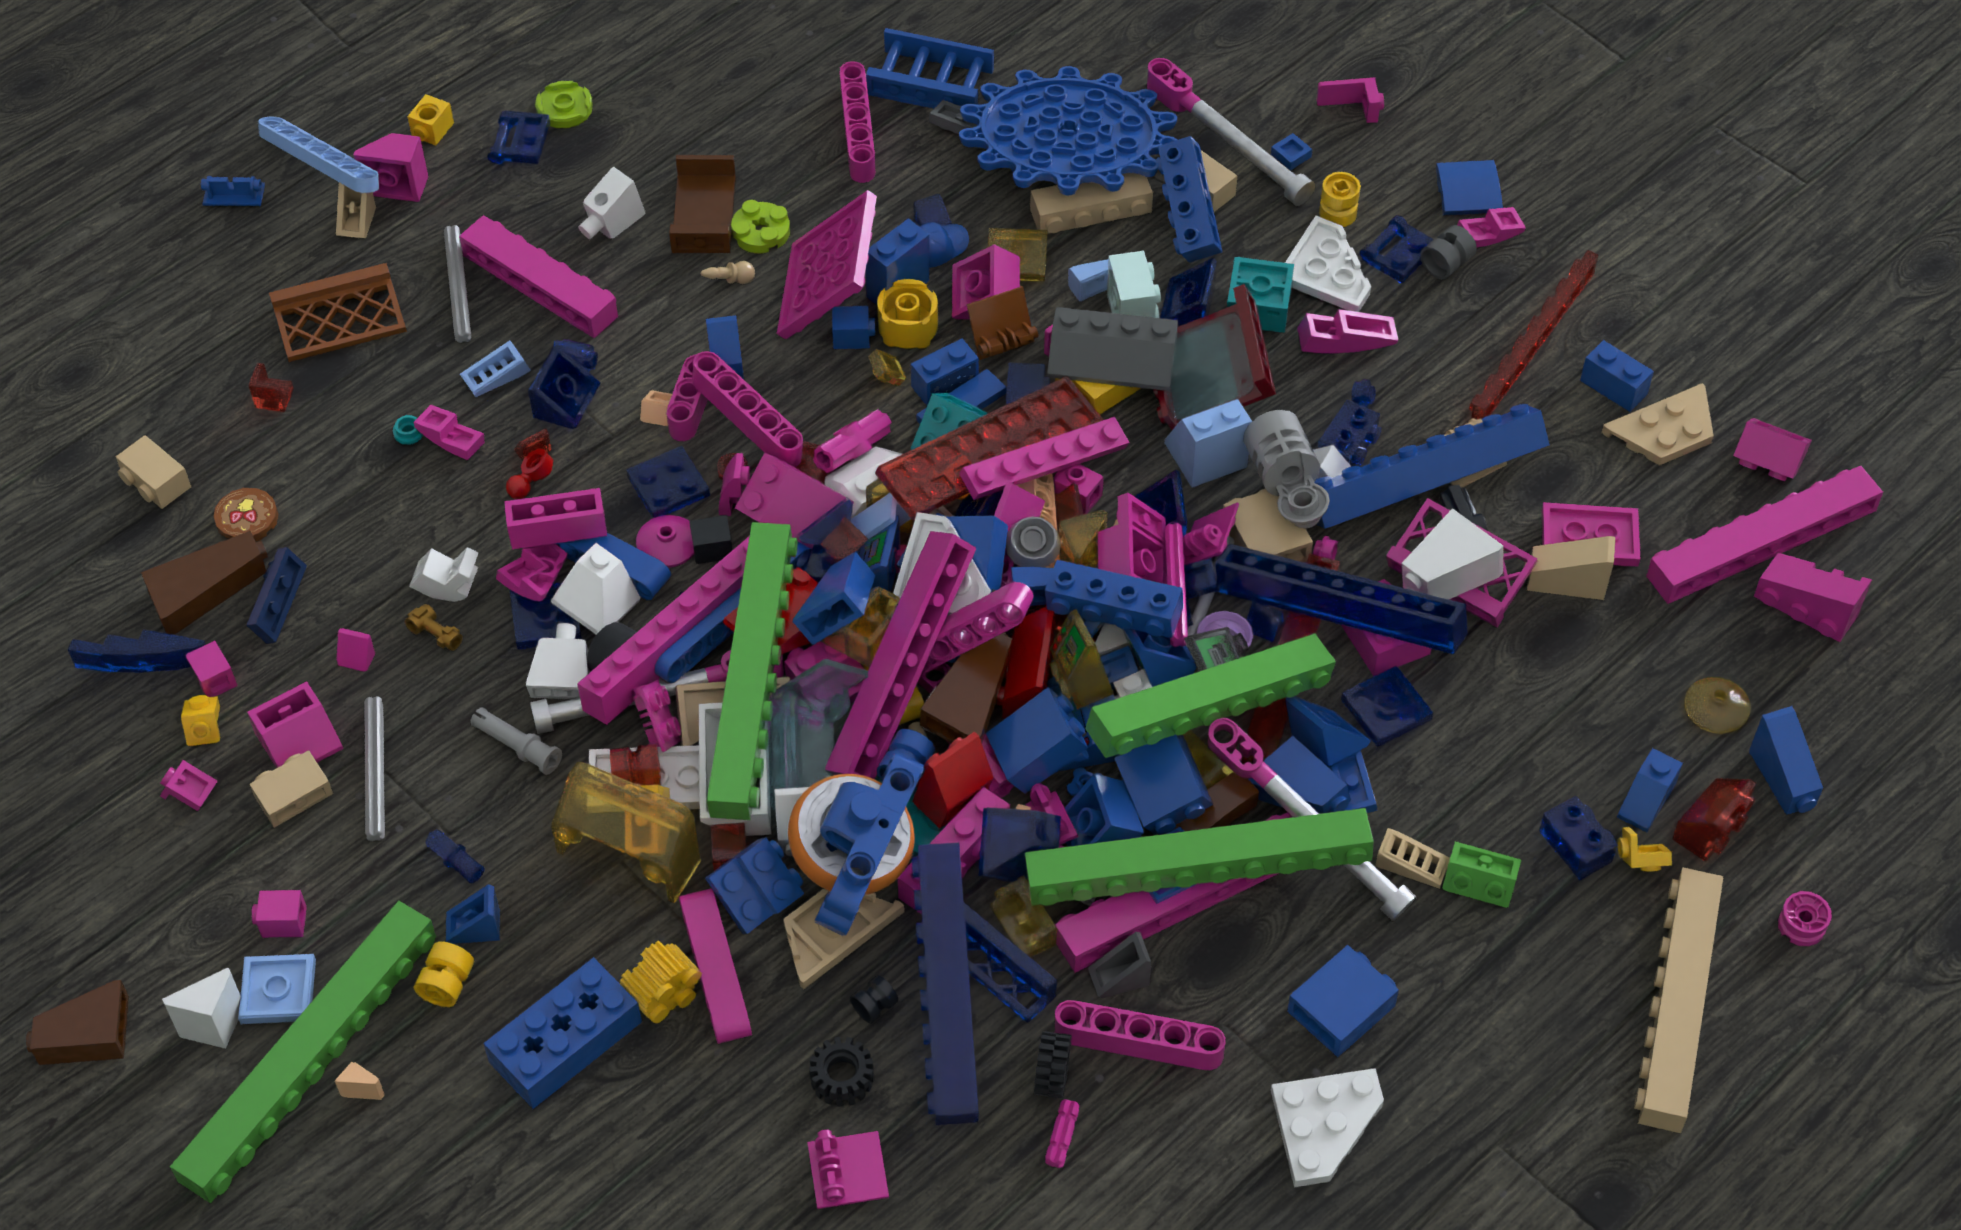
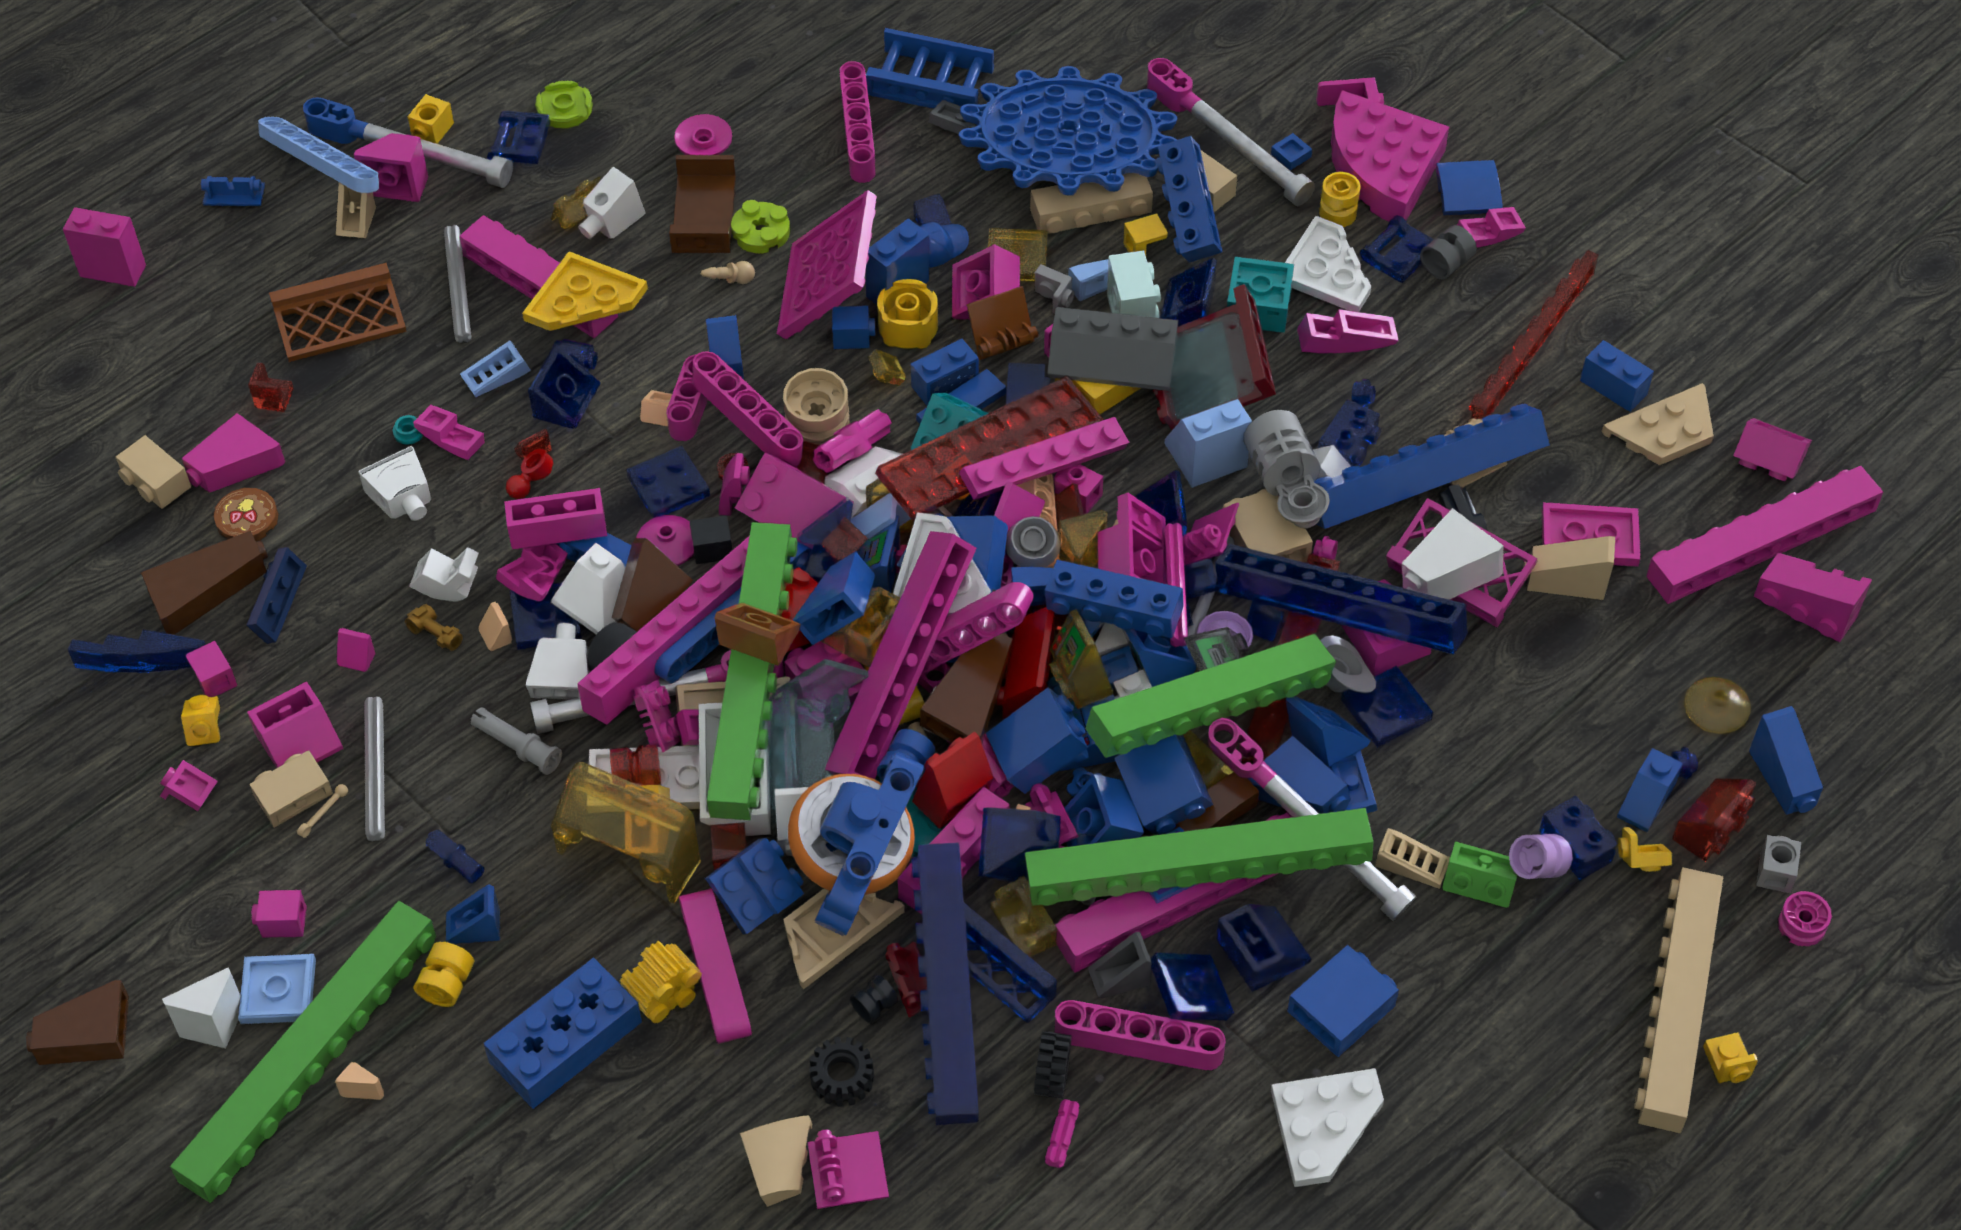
(104, 246): none -> dark pink brick
(232, 455): none -> dark pink slope
(305, 828): none -> tan hinge
(338, 124): none -> piece
(397, 485): none -> white torso
(495, 628): none -> light nougat slope
(570, 208): none -> clear yellow hinge
(583, 292): none -> yellow plate
(647, 585): none -> reddish brown slope
(689, 726): none -> dark pink plate
(703, 135): none -> dark pink dish
(755, 632): none -> dark orange slope
(777, 1157): none -> tan slope
(816, 404): none -> tan wheel
(905, 971): none -> dark red hinge
(1055, 286): none -> light grey bracket
(1142, 232): none -> yellow panel
(1191, 986): none -> clear blue plate
(1260, 944): none -> clear blue slope
(1349, 667): none -> light grey piece
(1386, 152): none -> dark pink brick
(1540, 856): none -> lavender wheel
(1689, 762): none -> clear blue plate
(1729, 1058): none -> yellow bracket
(1775, 874): none -> light grey brick

